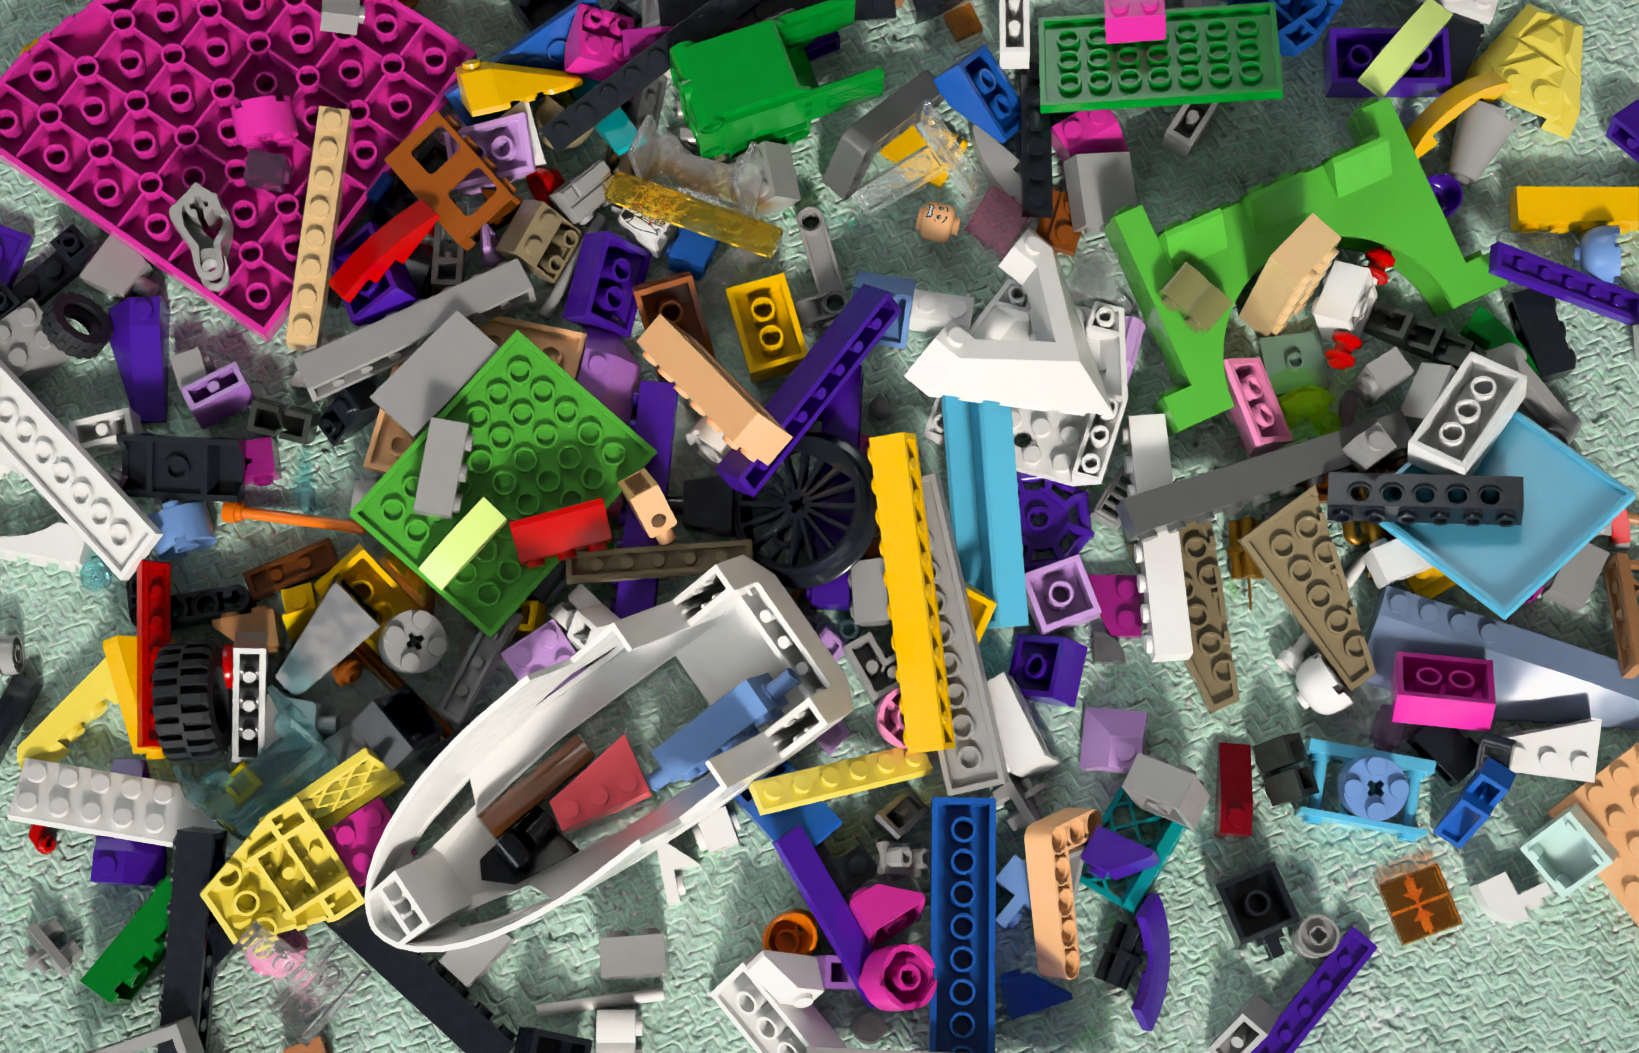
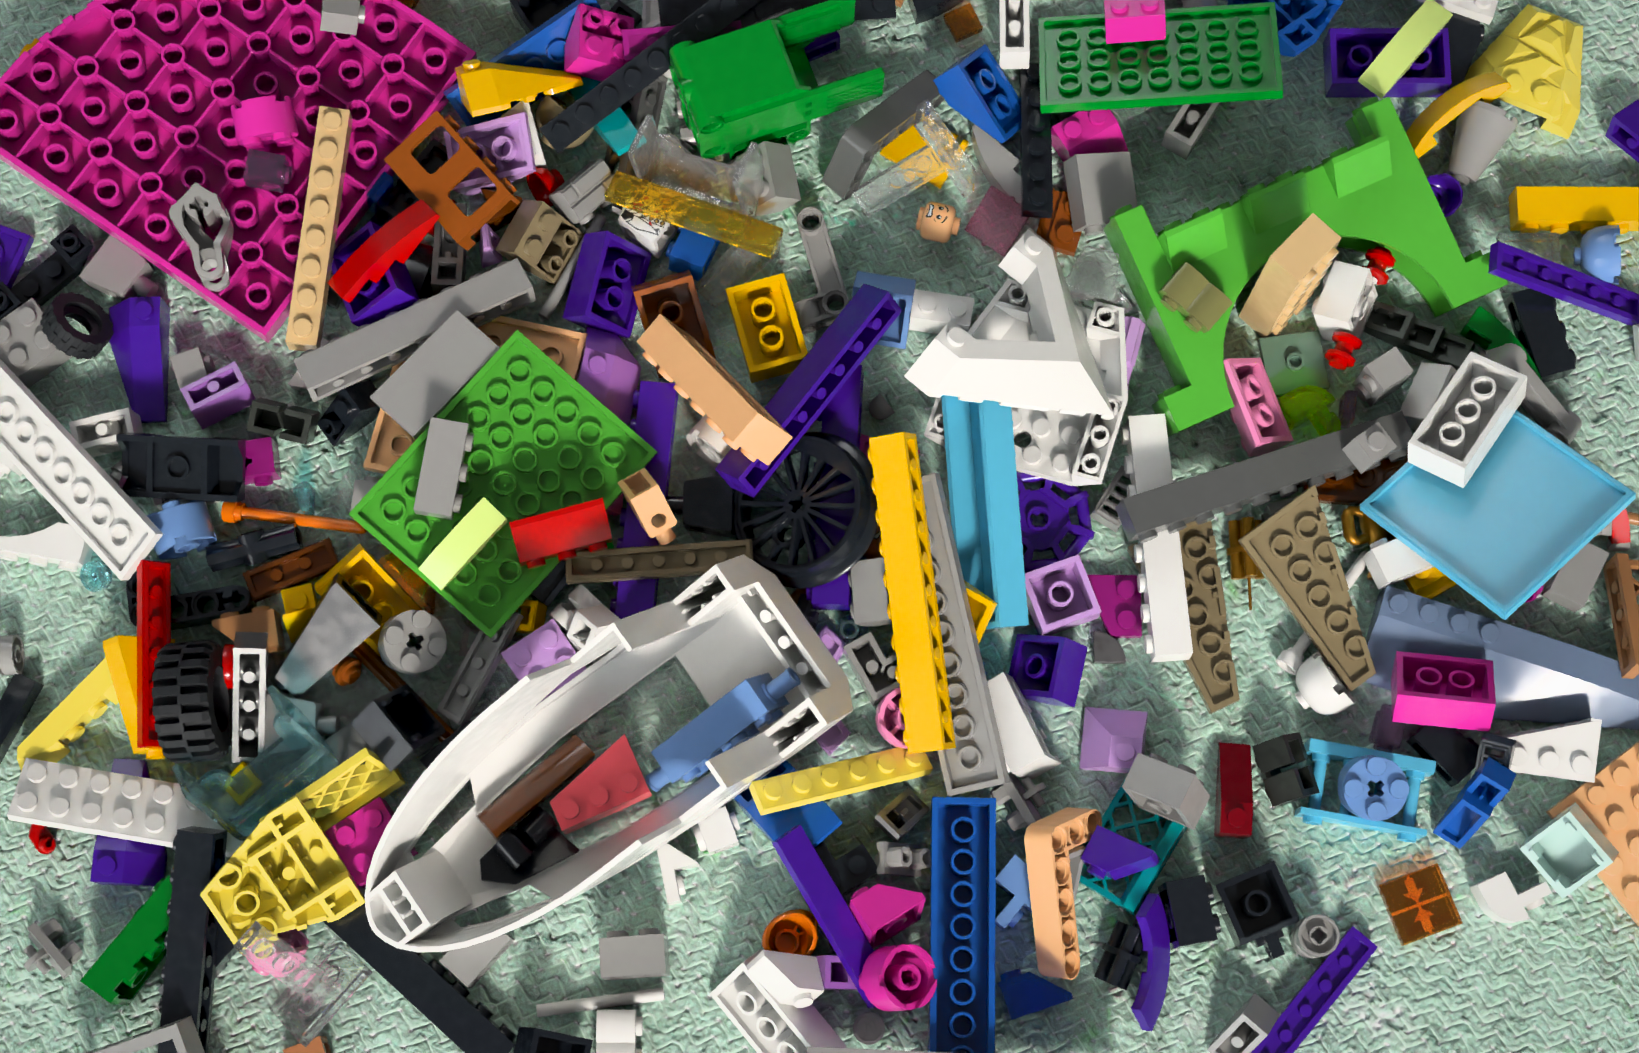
(254, 547): none -> black piece
(1189, 911): none -> black brick
(1440, 490): black brick -> none

